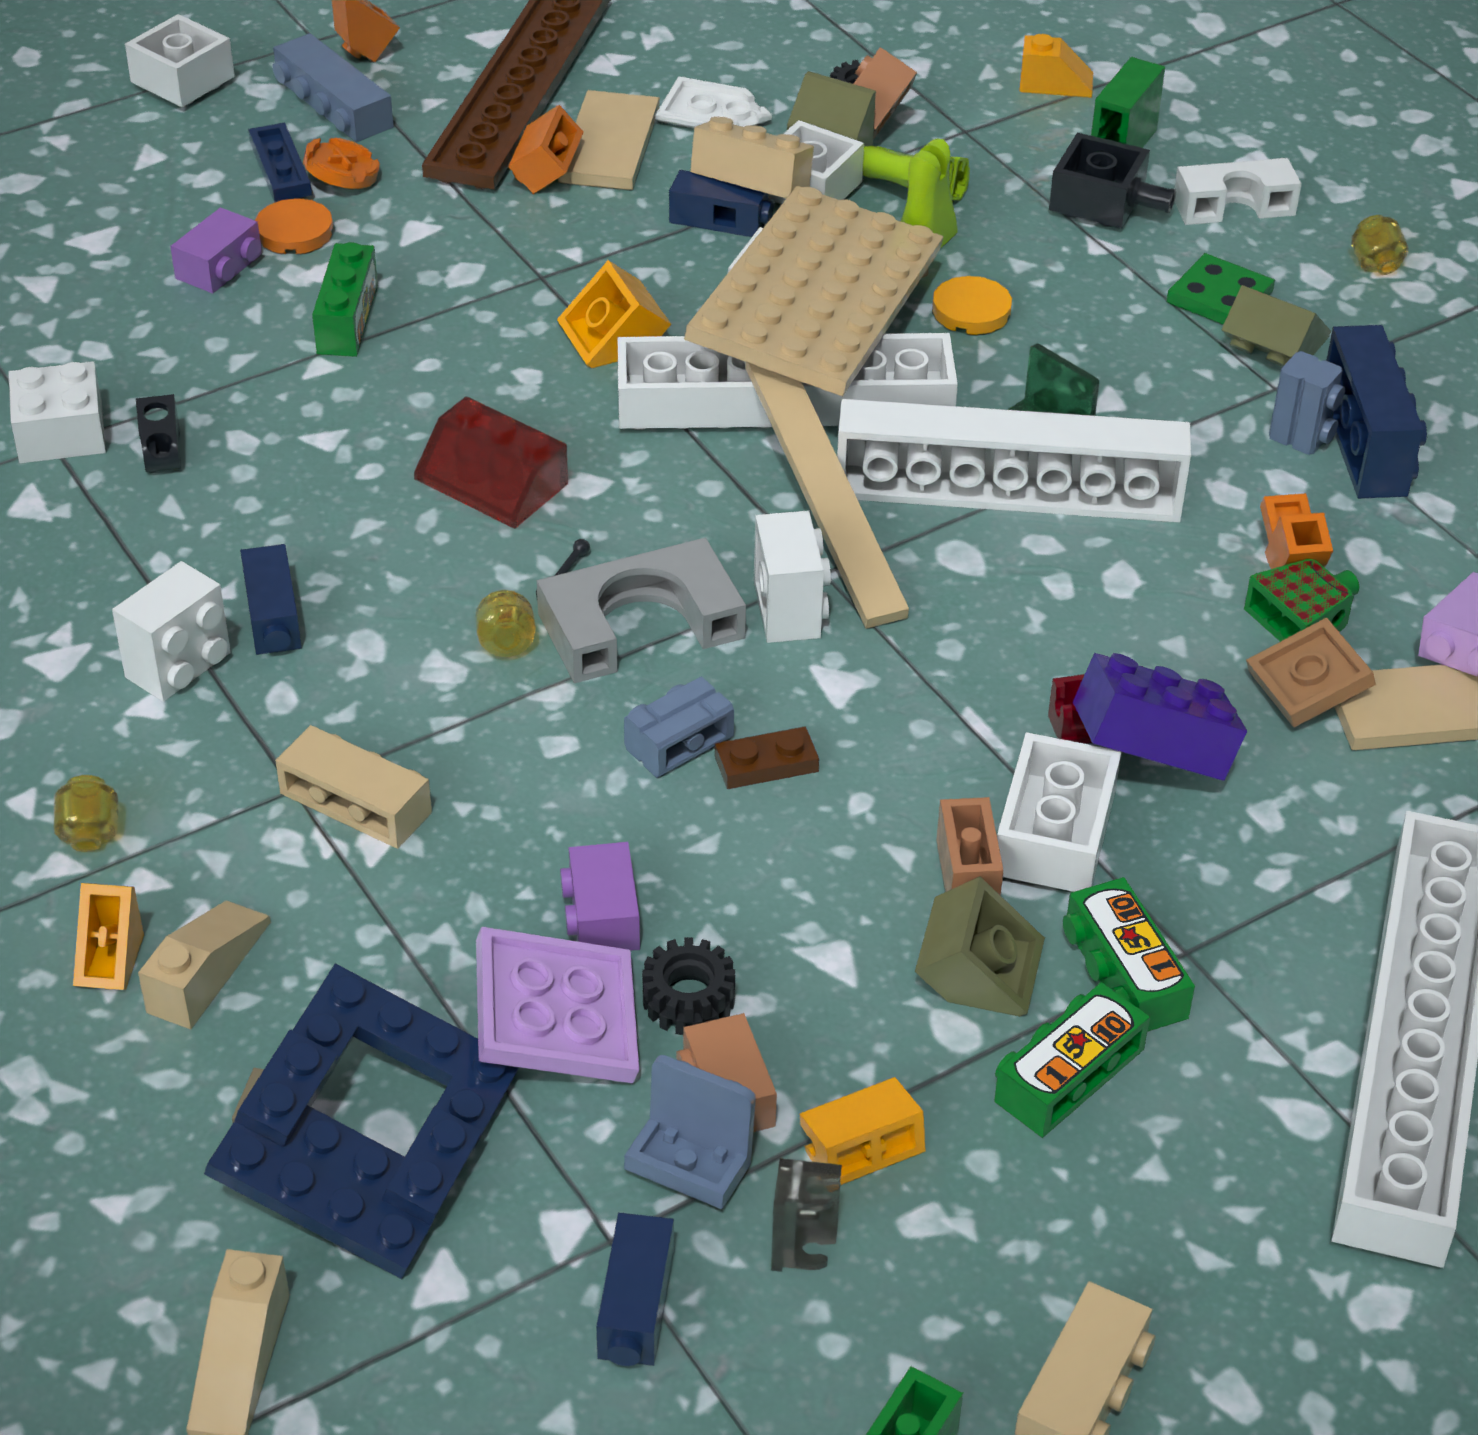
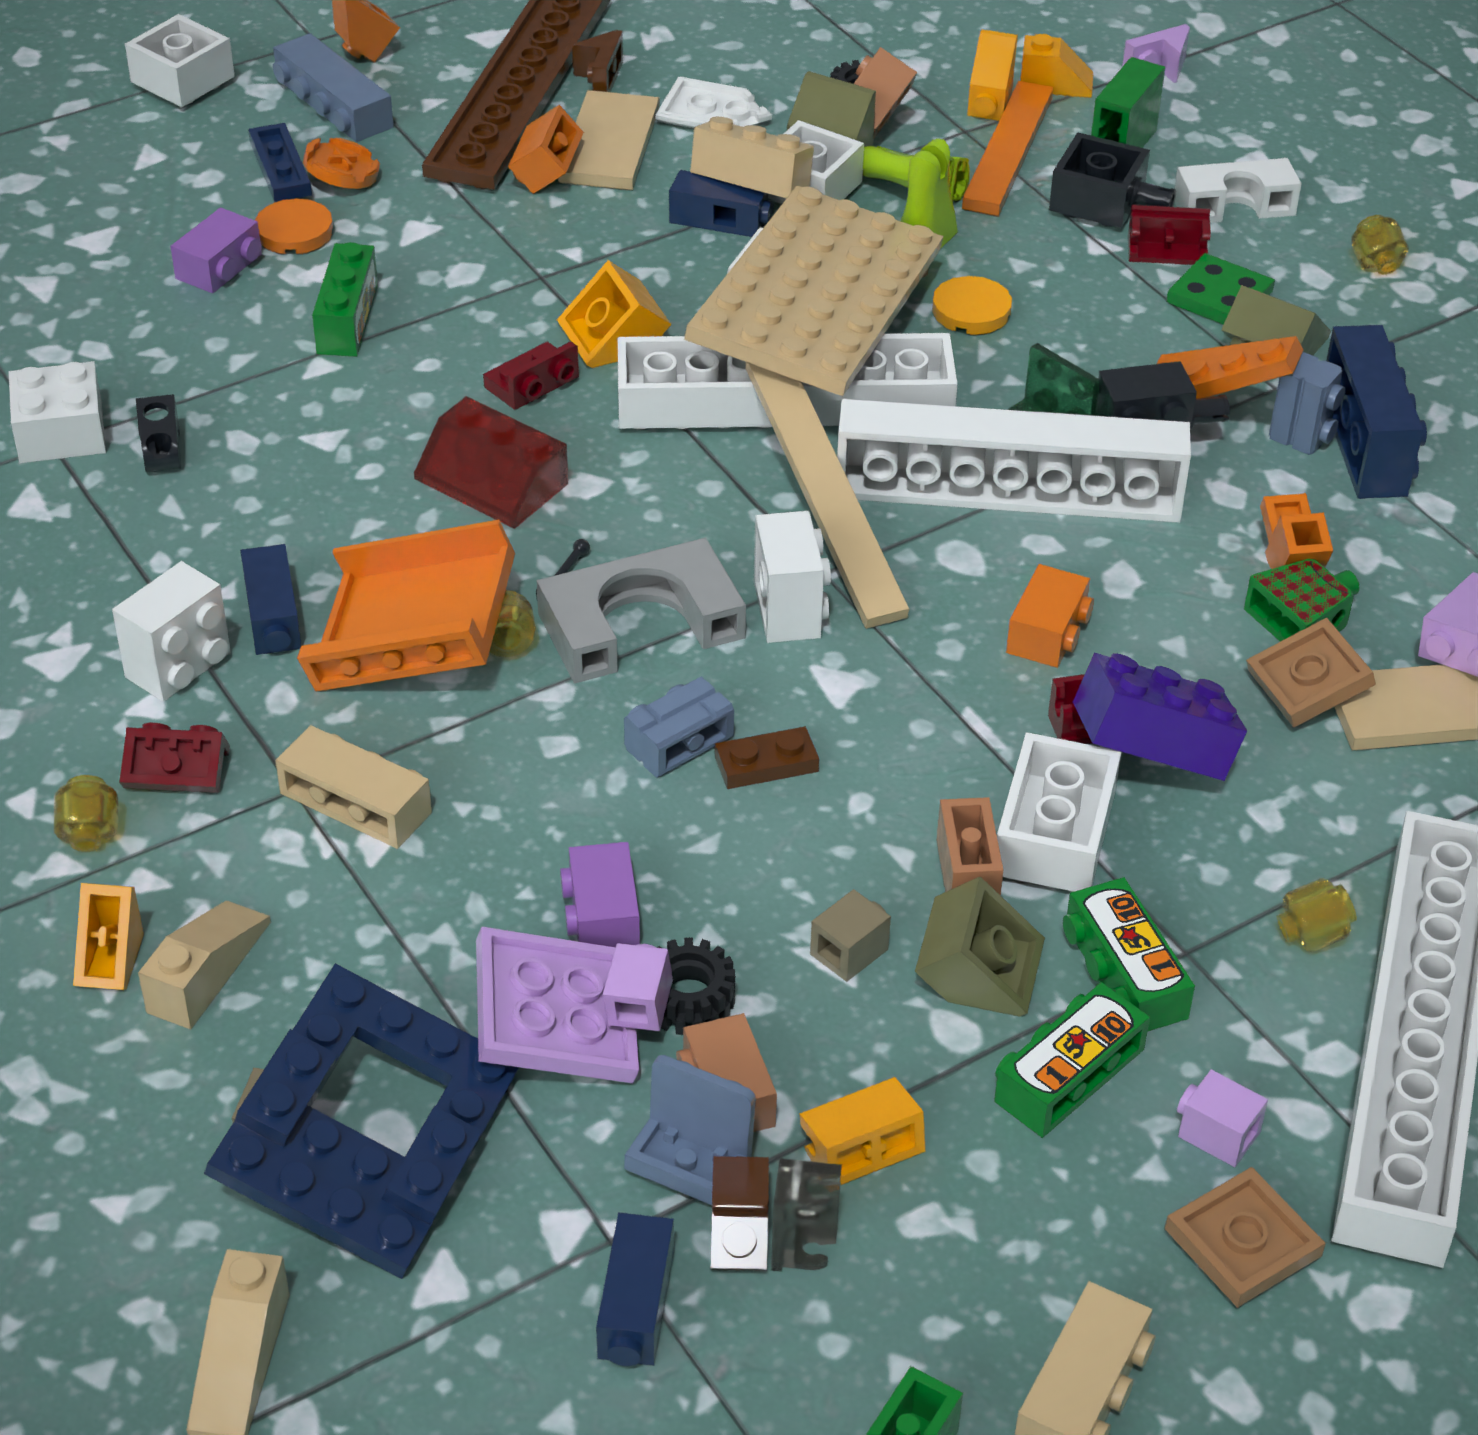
(173, 758): none -> dark red bracket
(412, 606): none -> orange panel
(533, 374): none -> dark red bracket
(599, 59): none -> reddish brown slope
(638, 986): none -> lavender brick
(740, 1213): none -> reddish brown slope
(850, 935): none -> dark tan brick
(992, 75): none -> light orange slope
(1007, 148): none -> orange tile
(1049, 616): none -> orange brick
(1157, 394): none -> black brick
(1162, 48): none -> lavender slope
(1168, 234): none -> dark red hinge
(1221, 1117): none -> lavender brick
(1237, 365): none -> orange wing
(1244, 1236): none -> medium nougat plate
(1316, 915): none -> clear yellow head

